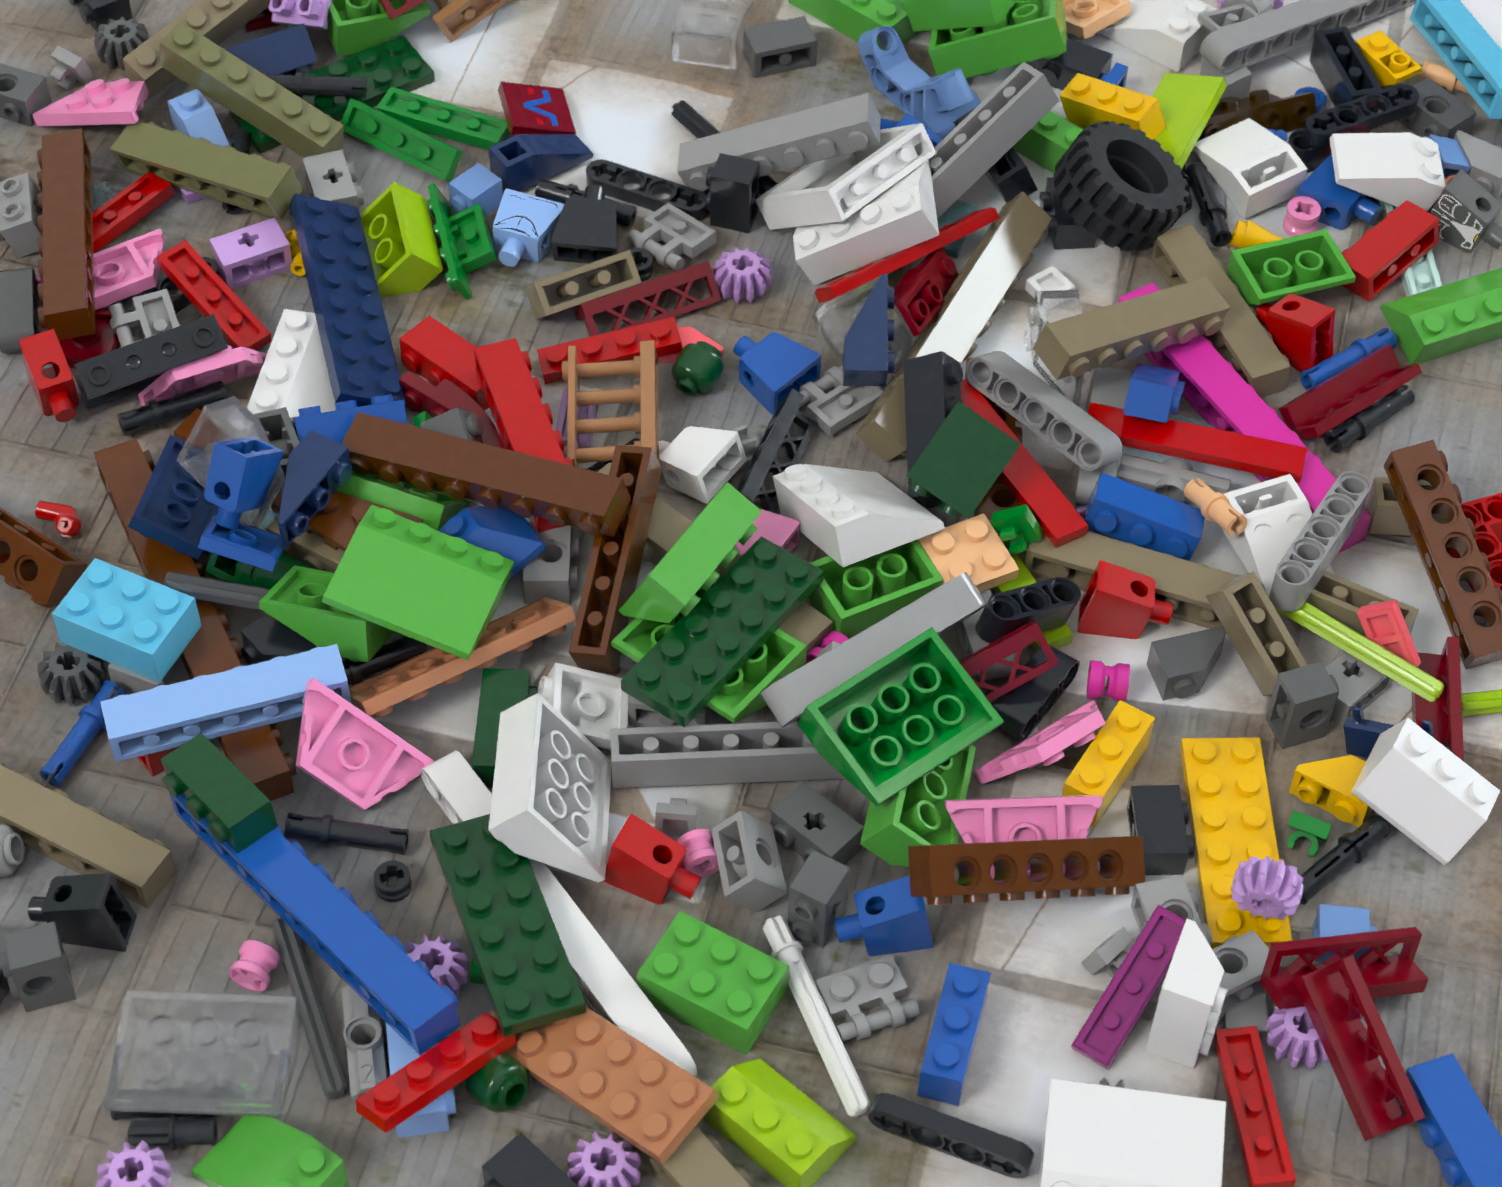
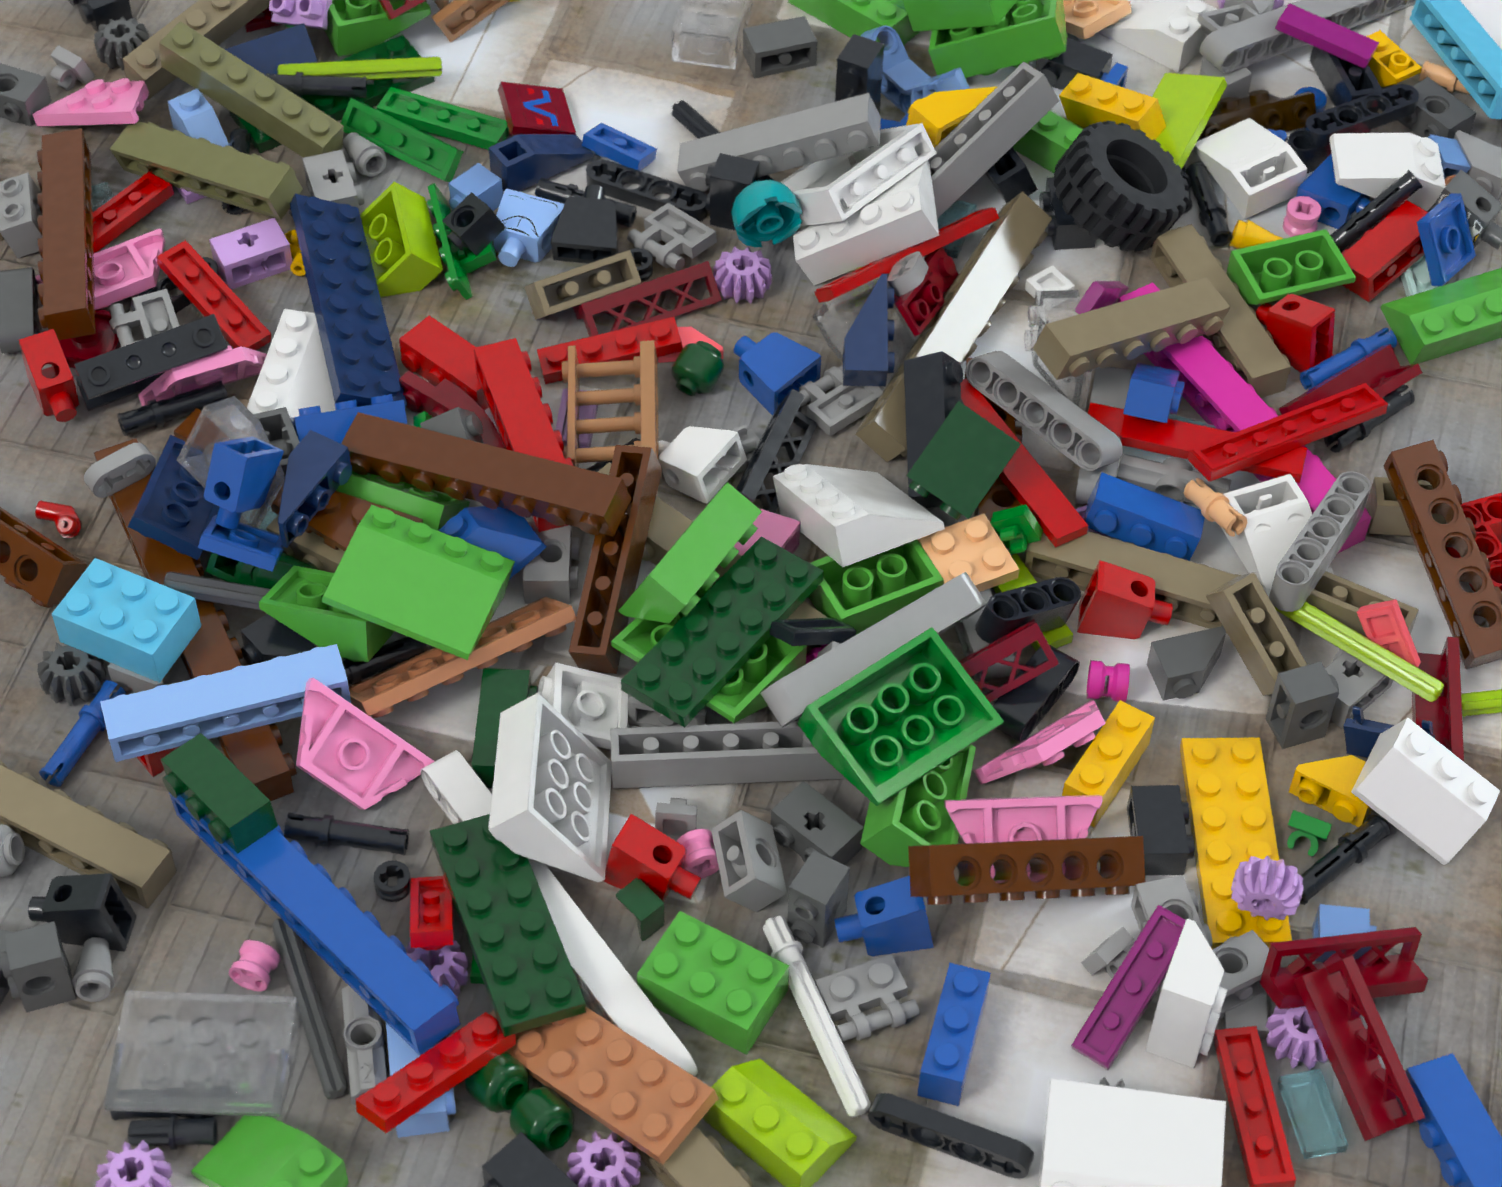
(94, 971): none -> light grey cone
(119, 470): none -> light grey beam
(365, 155): none -> light grey cone
(371, 69): none -> lime axle
(430, 913): none -> red plate
(473, 225): none -> black brick
(542, 1119): none -> dark green head
(619, 147): none -> blue plate
(644, 906): none -> dark green slope
(766, 213): none -> teal cylinder
(811, 631): none -> black tile
(860, 69): none -> black brick
(908, 273): none -> light grey beam
(945, 110): none -> yellow slope
(1101, 295): none -> magenta tile
(1287, 432): none -> red tile
(1312, 1114): none -> clear light blue tile
(1326, 35): none -> magenta tile
(1375, 210): none -> black pin
(1446, 239): none -> blue tile

